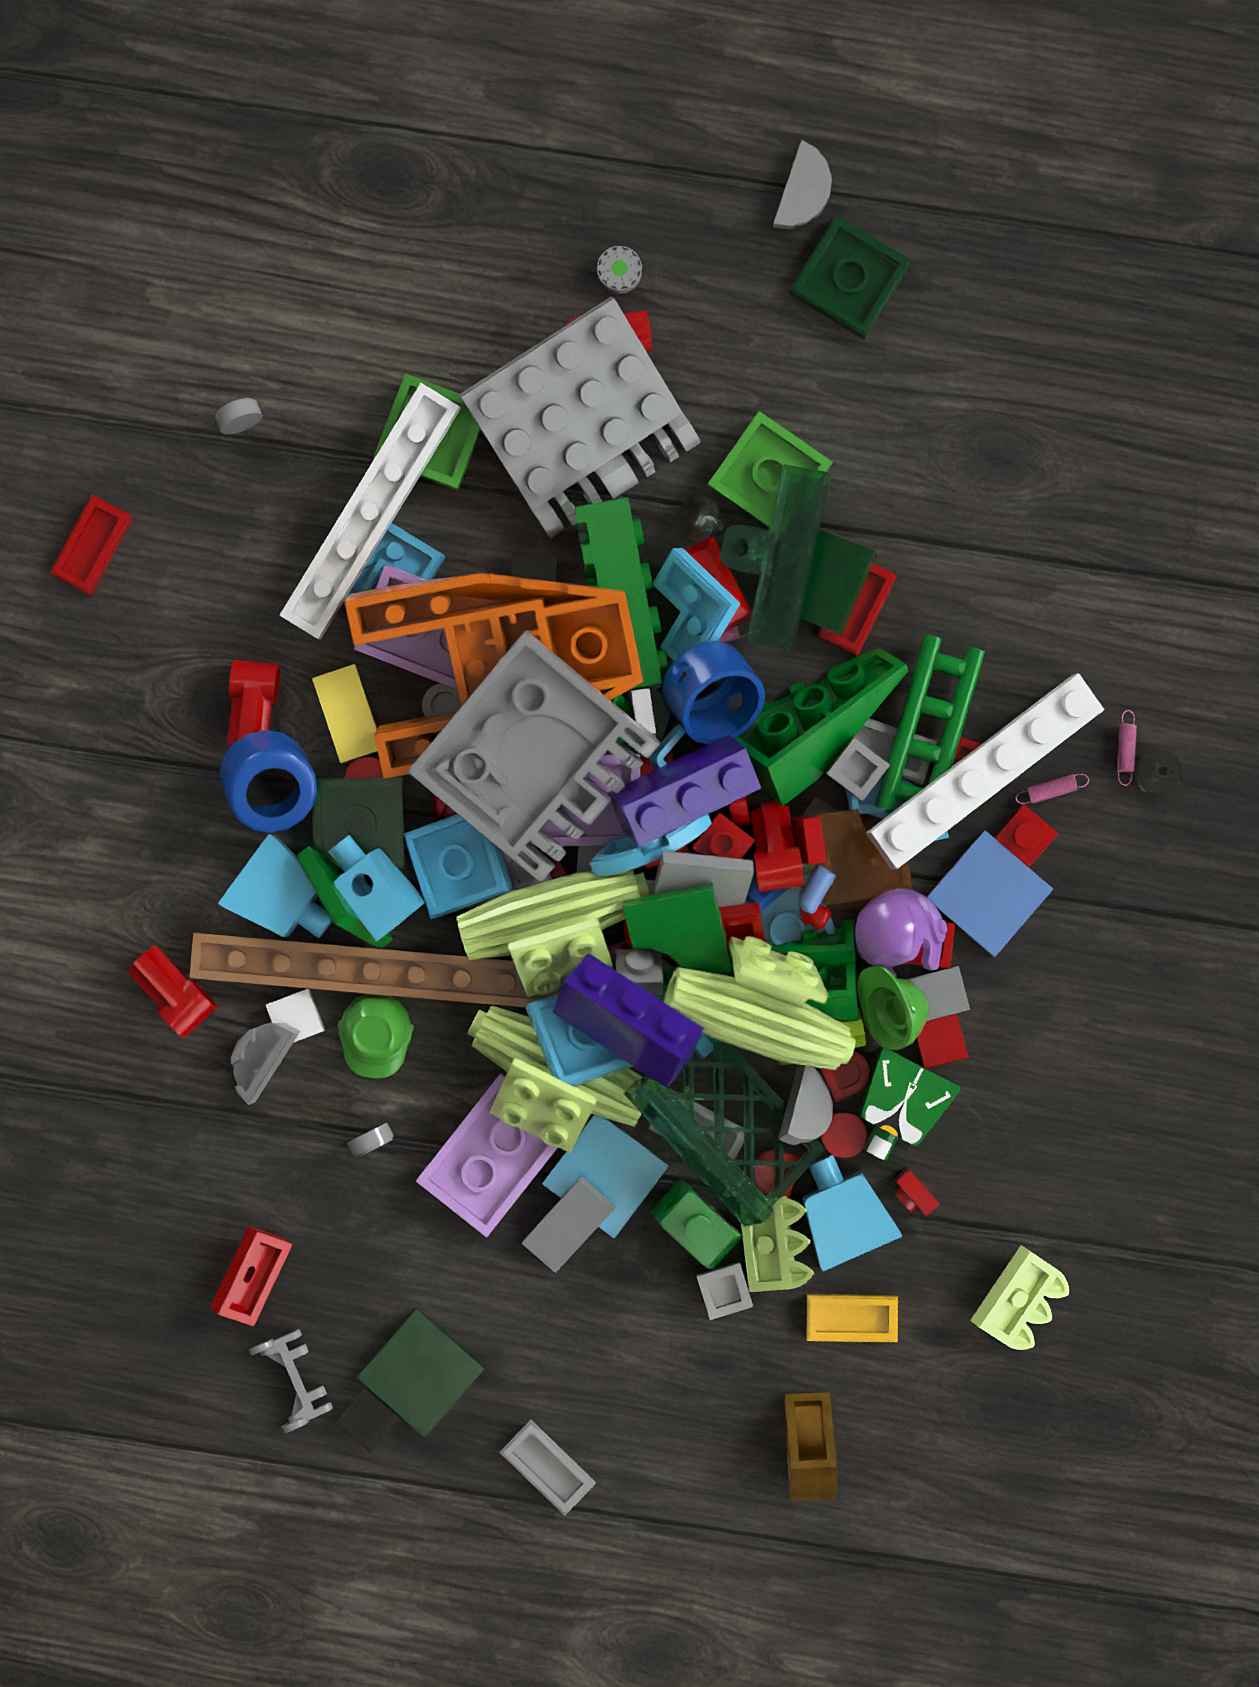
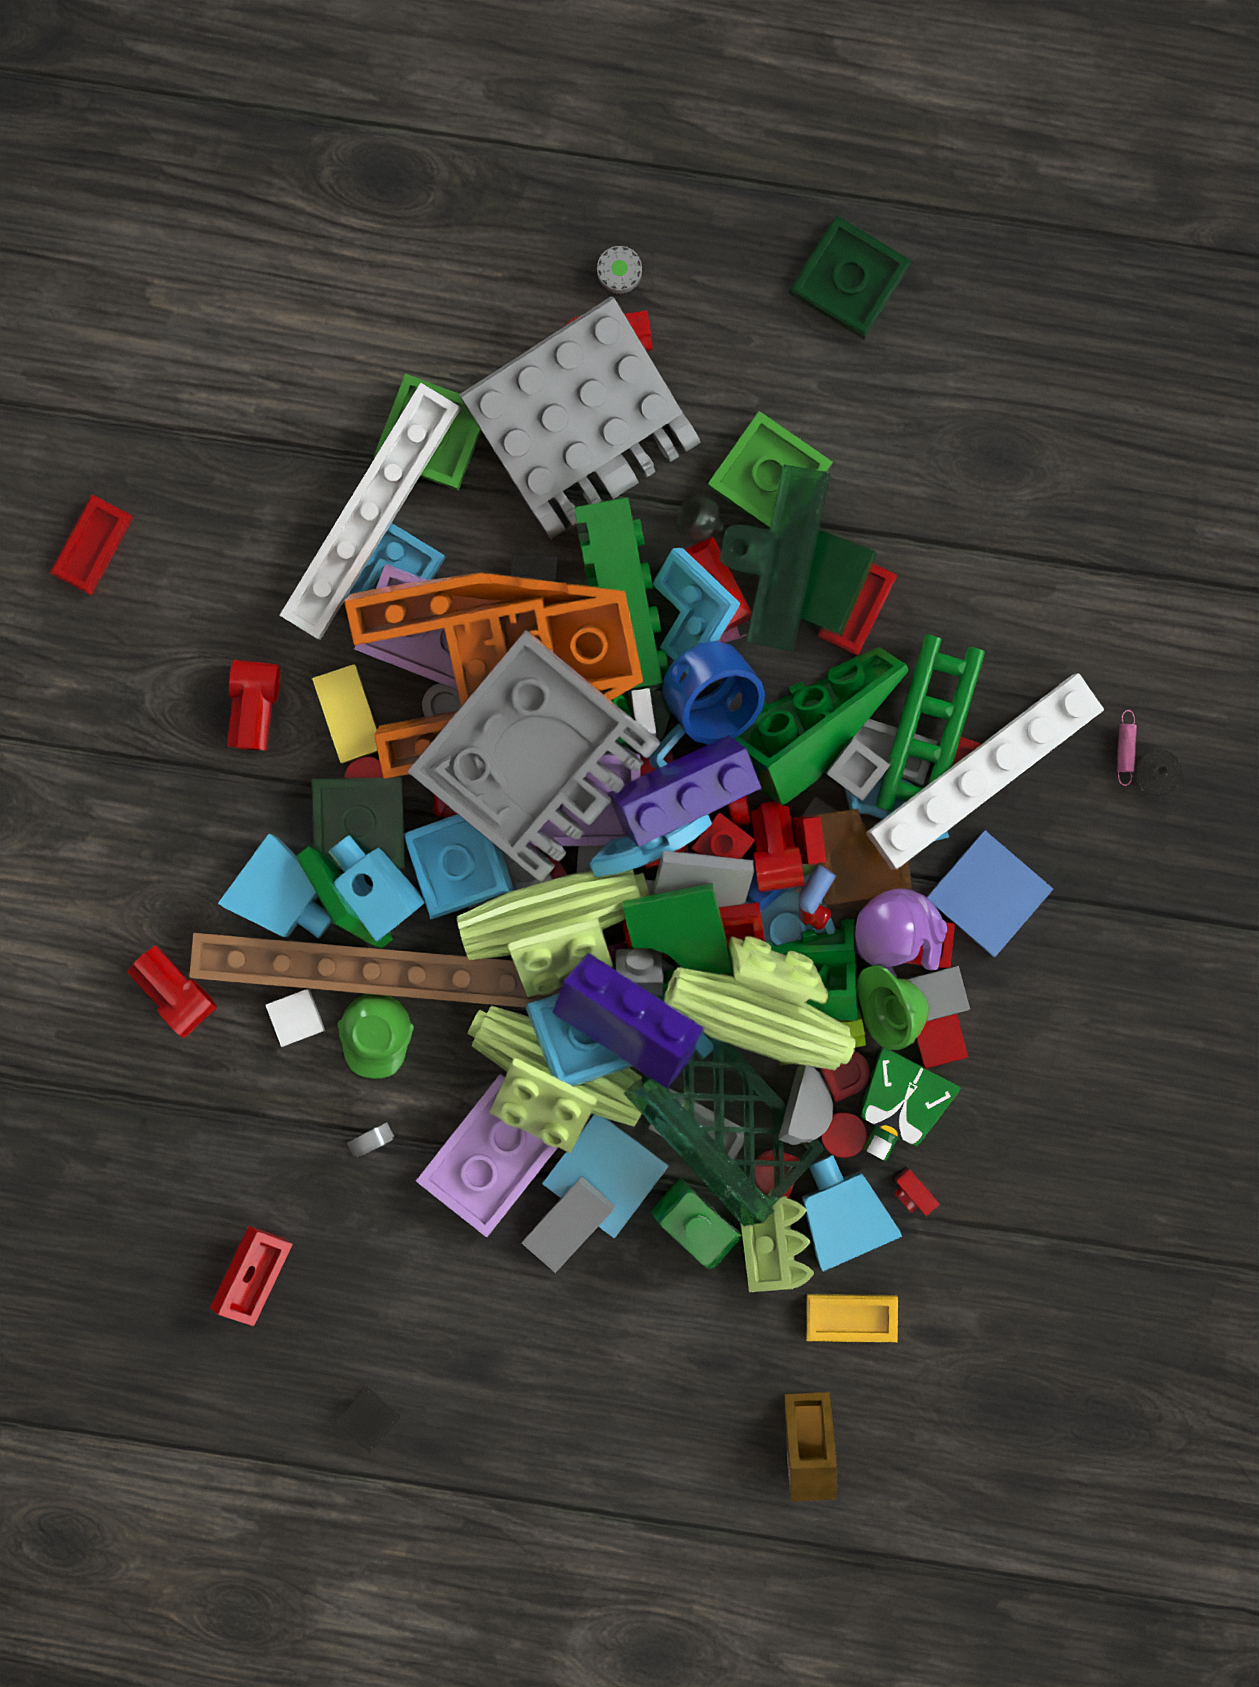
(238, 416): light grey tile -> none
(258, 1056): light grey tile -> none
(261, 752): blue piece -> none
(278, 1351): light grey piece -> none
(421, 1372): dark green tile -> none
(547, 1467): light grey tile -> none
(724, 1290): light grey plate -> none
(806, 189): light grey tile -> none
(1019, 1299): yellowish green plate -> none
(1026, 835): red plate -> none
(1052, 788): bright pink piece -> none

